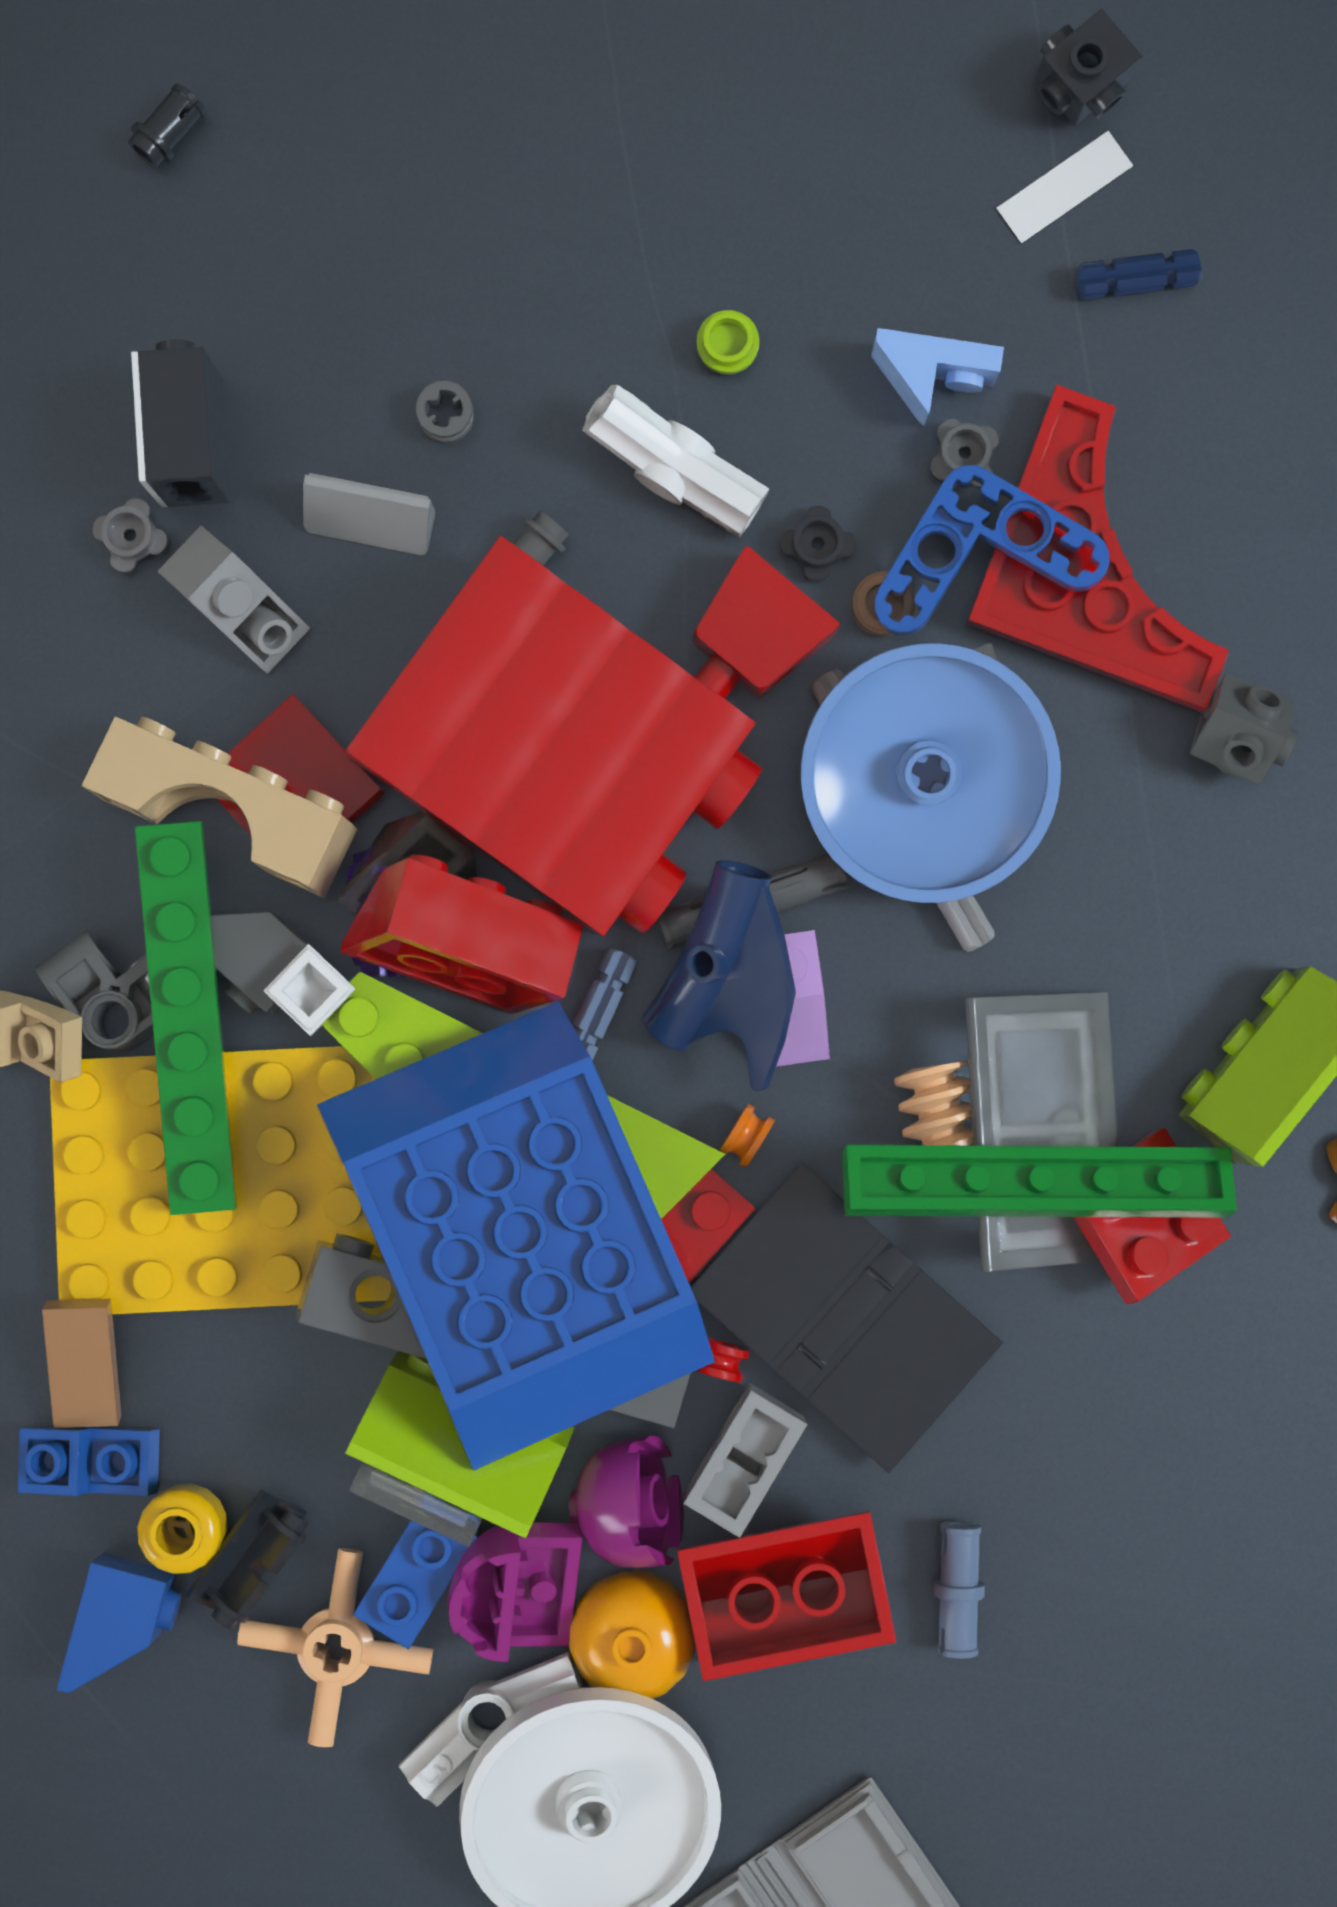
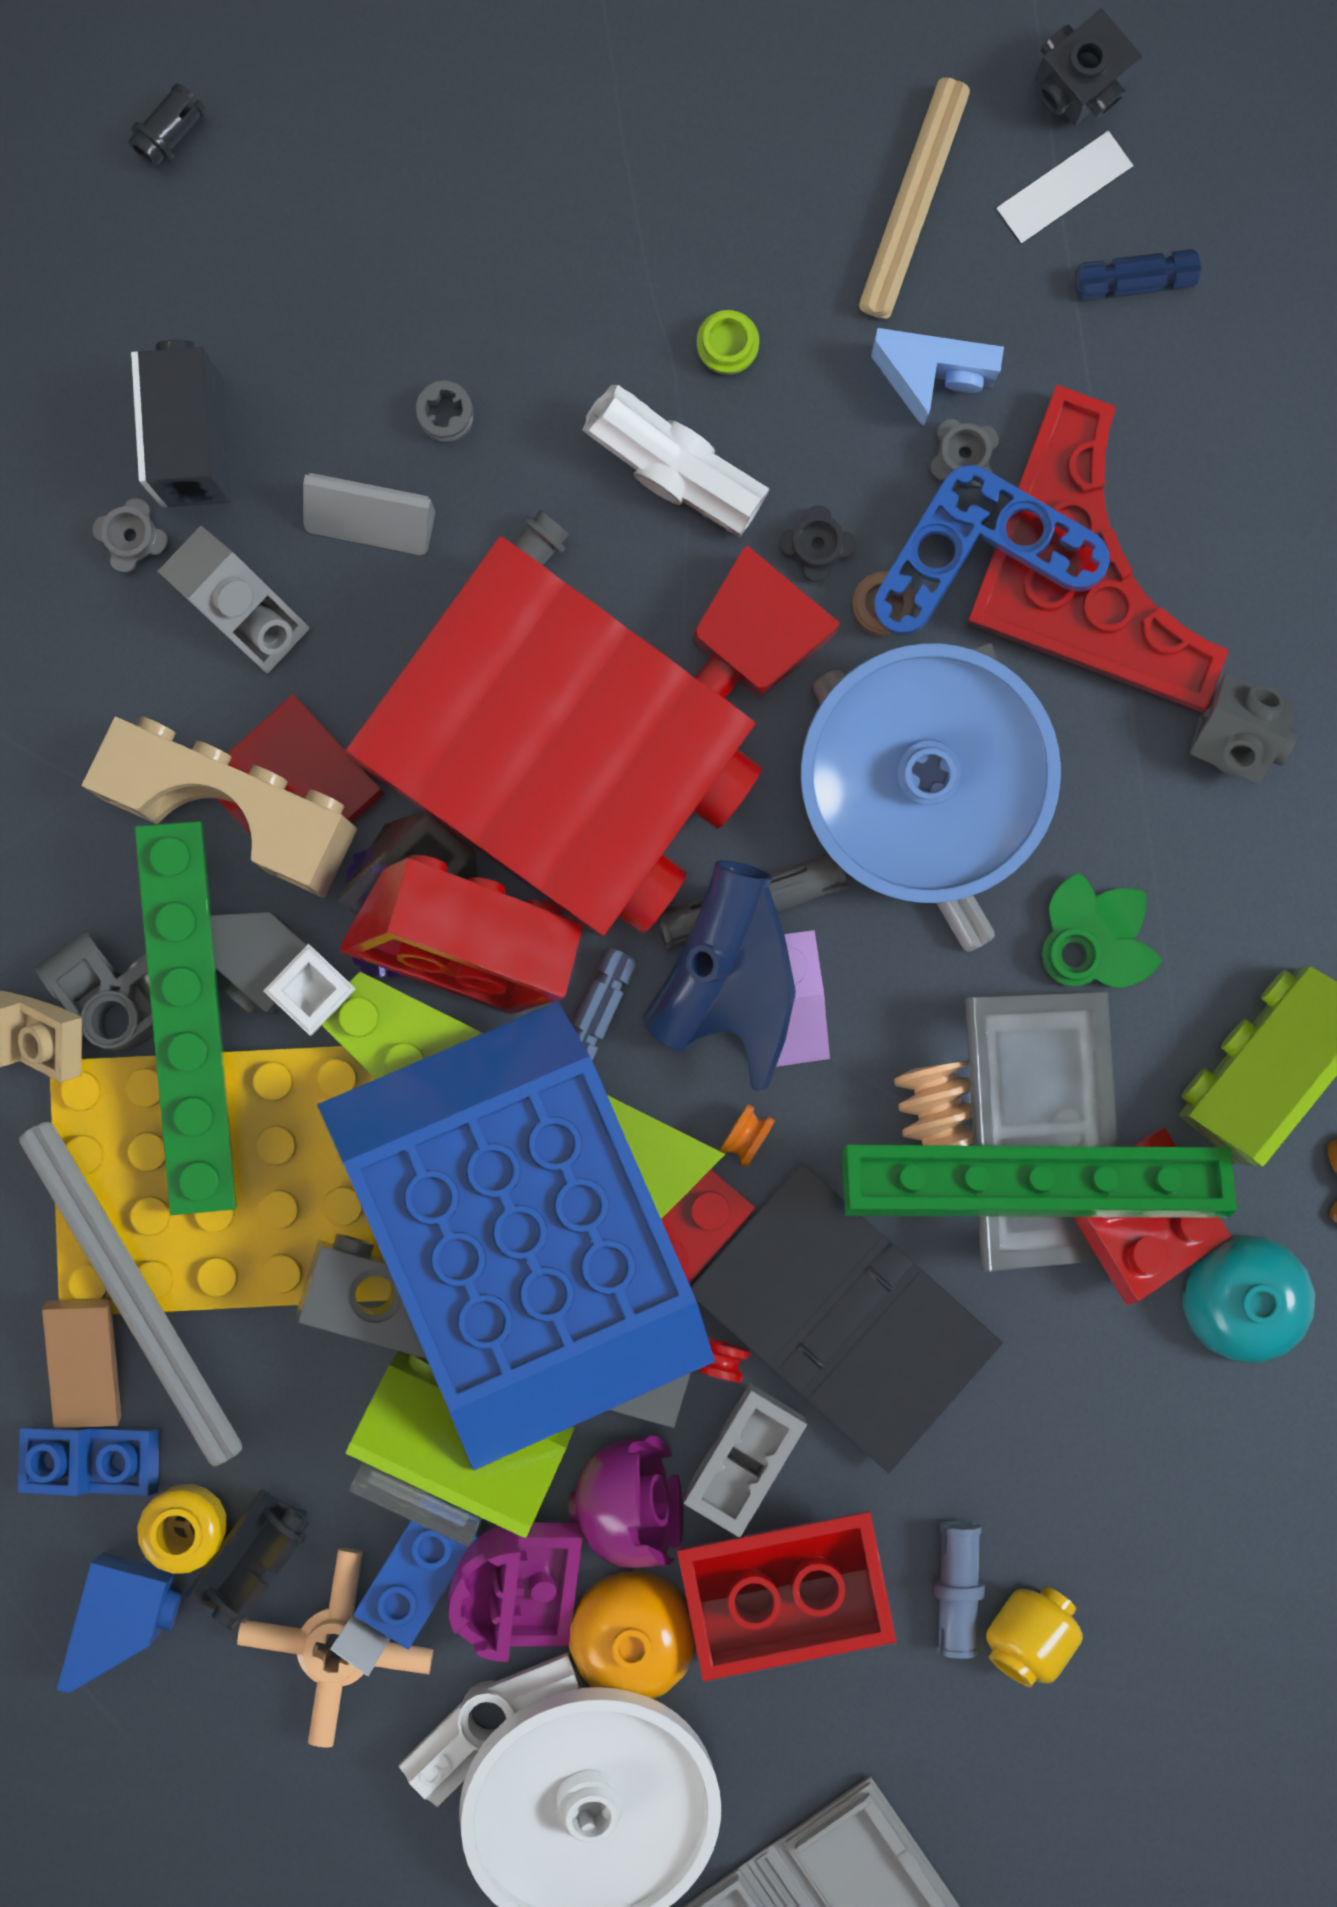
(130, 1293): none -> light grey axle
(360, 1645): none -> white sticker
(914, 198): none -> tan axle
(1034, 1636): none -> yellow head
(1104, 931): none -> green plate
(1249, 1299): none -> teal cylinder

